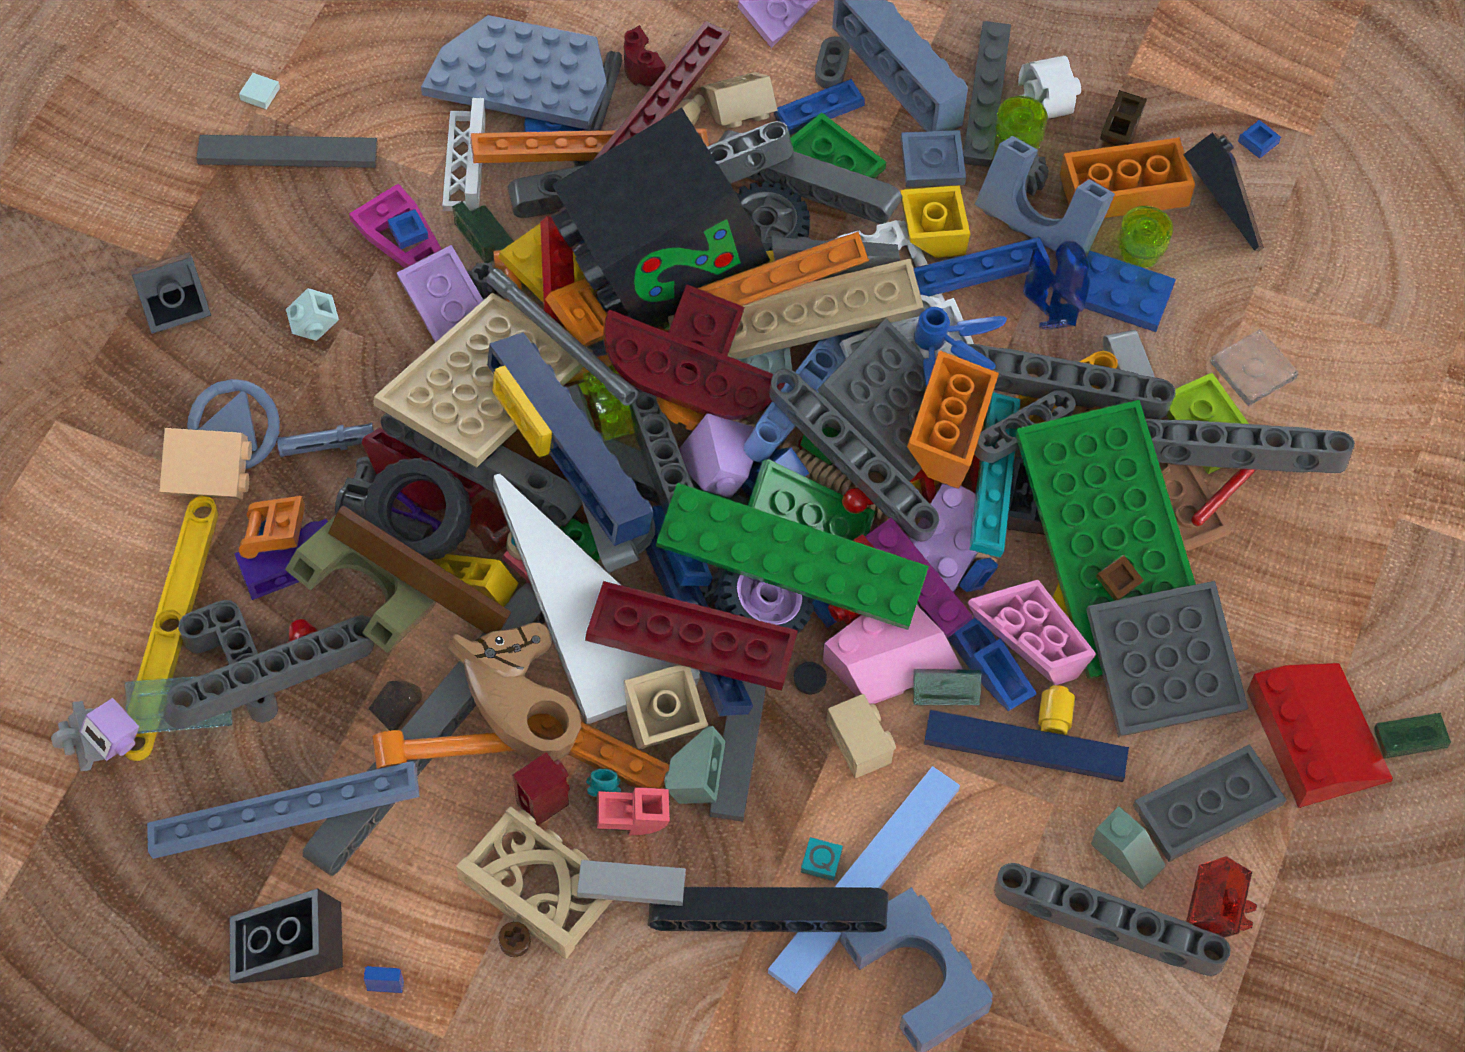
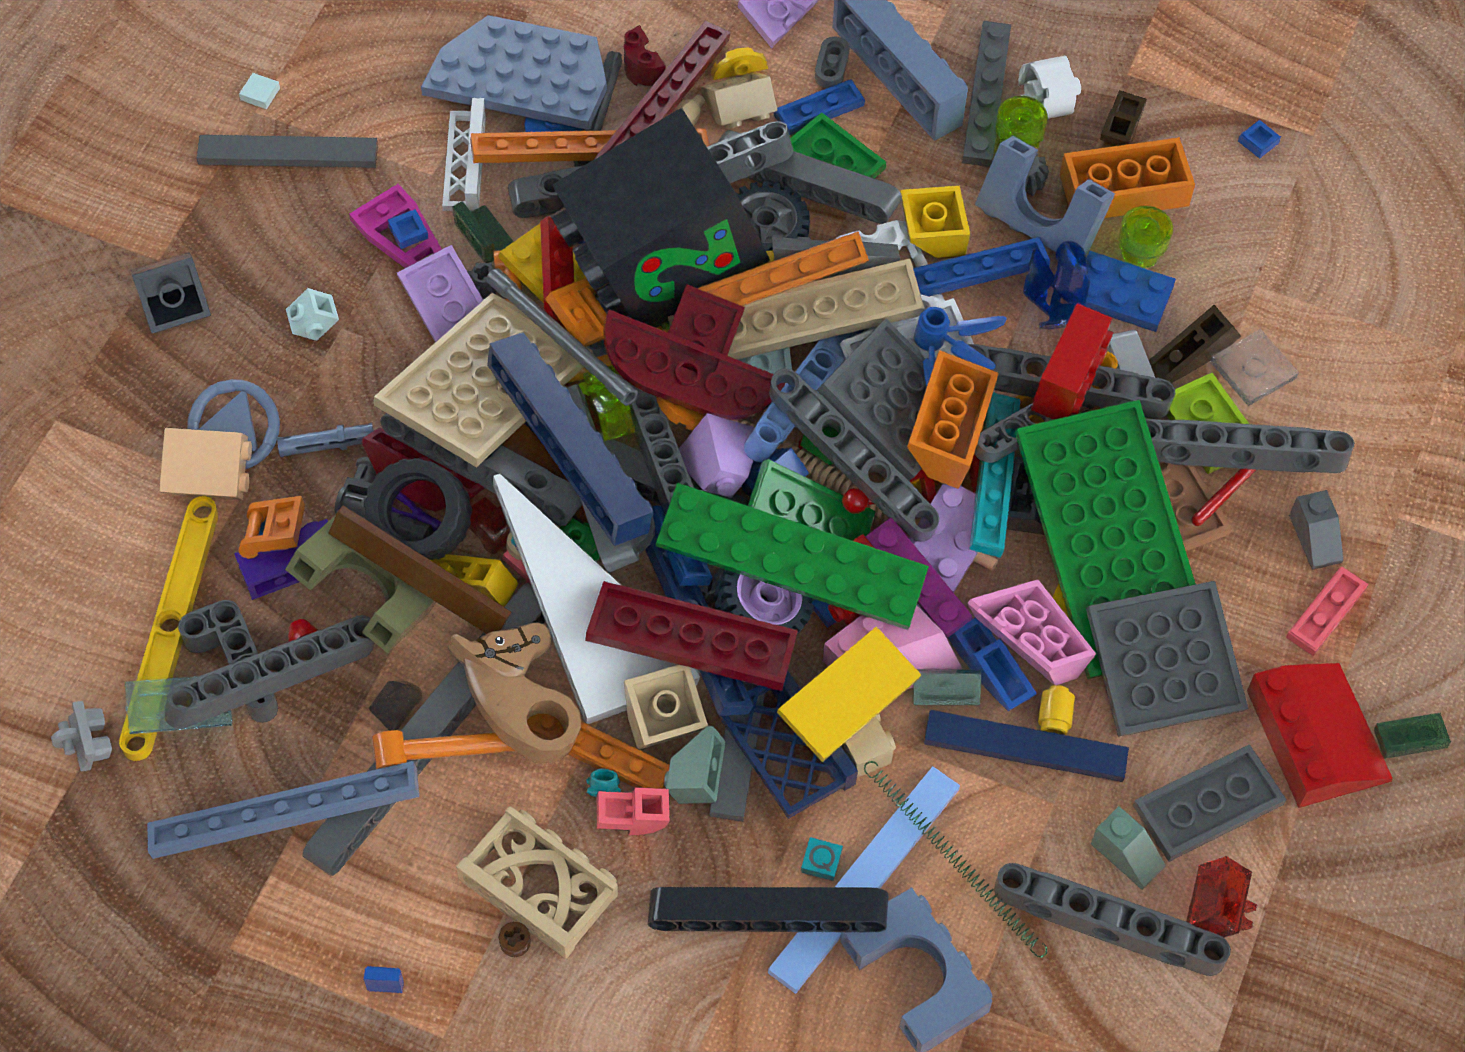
(110, 729): lavender brick -> none
(287, 939): black slope -> none
(522, 411): yellow tile -> none
(542, 788): dark red brick -> none
(631, 882): light grey tile -> none
(739, 62): none -> yellow plate
(810, 678): black piece -> none
(836, 765): none -> dark blue fence
(849, 693): none -> yellow tile
(933, 158): sand blue plate -> none
(957, 859): none -> clear green piece
(978, 575): blue tile -> none
(1073, 364): none -> red brick
(1119, 578): reddish brown plate -> none
(1194, 346): none -> dark brown slope
(1221, 175): black wedge -> none
(1318, 529): none -> dark grey slope
(1327, 611): none -> coral tile

